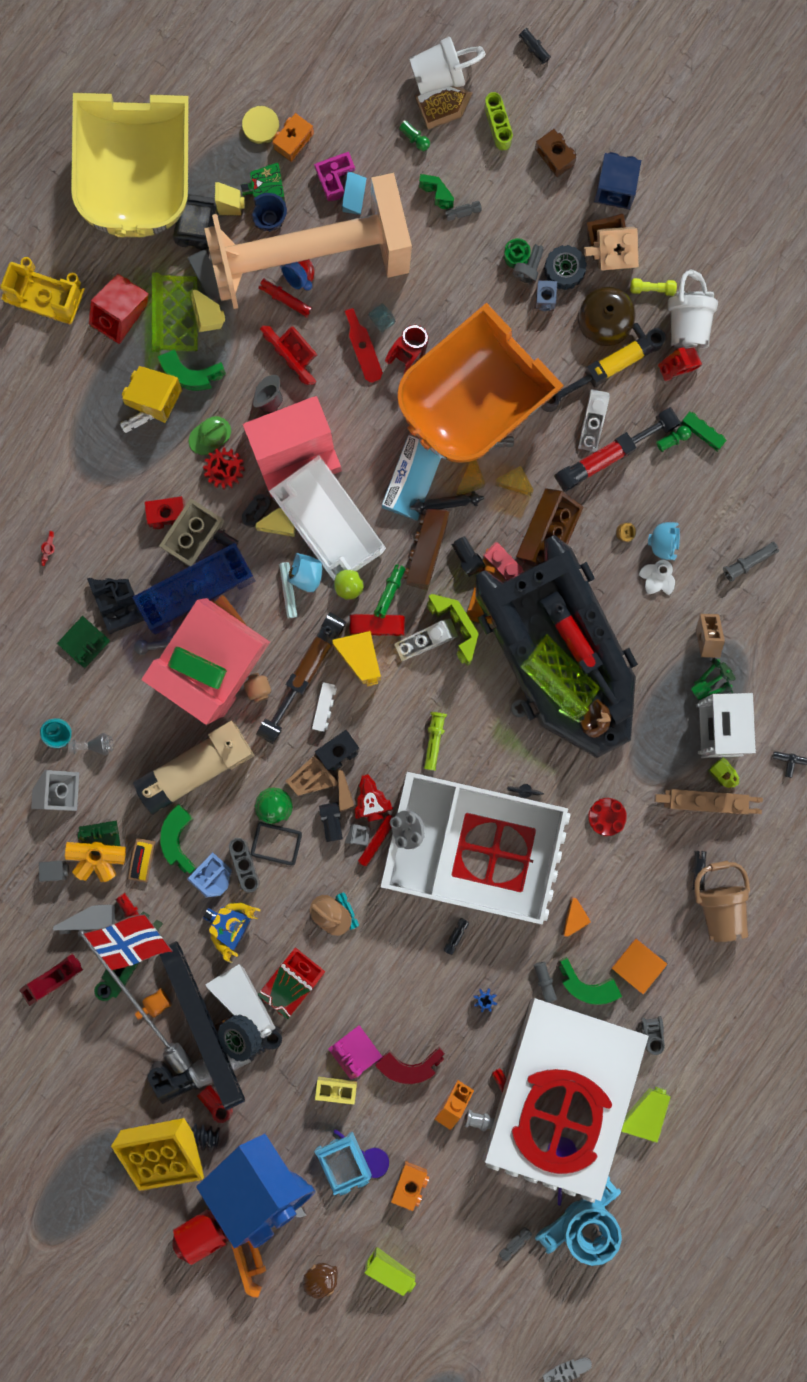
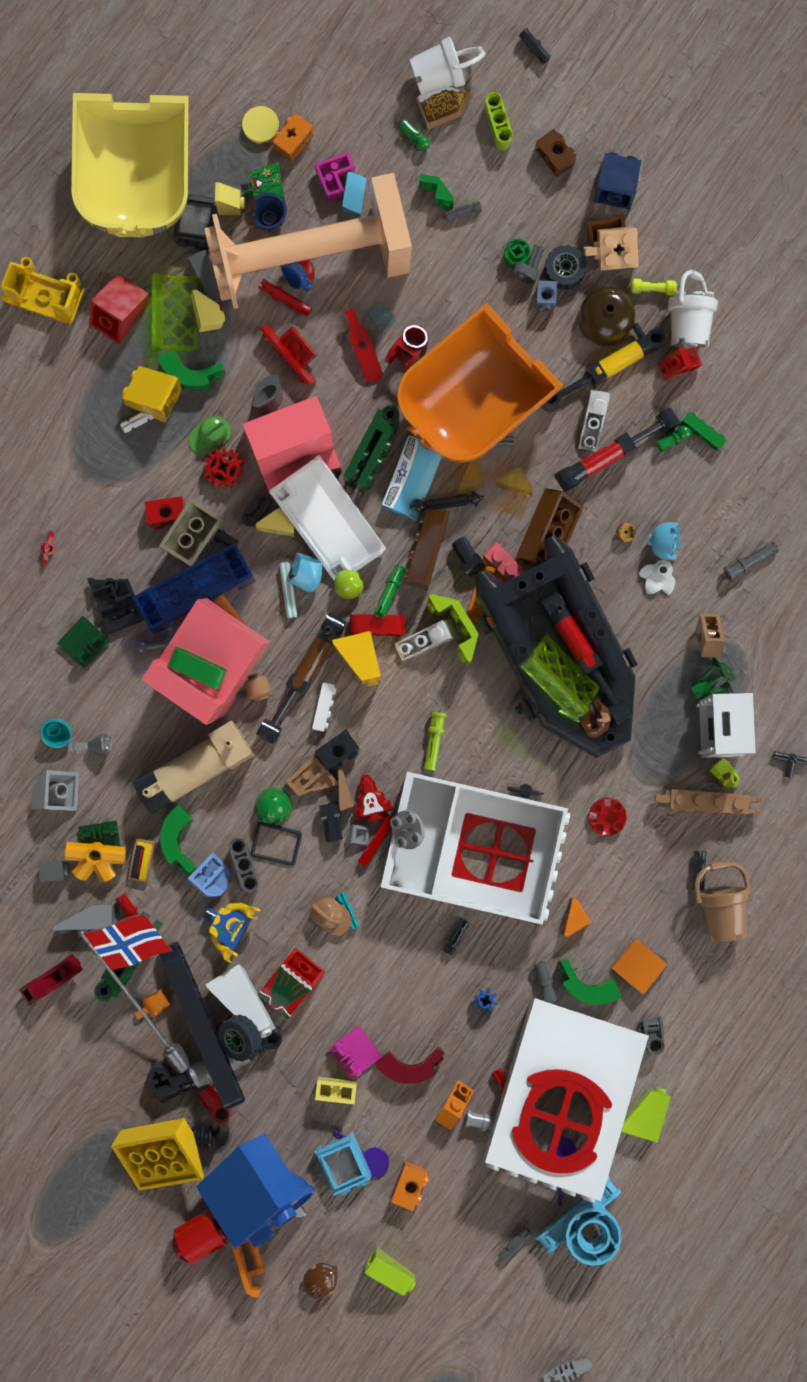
(384, 427): none -> dark green hinge

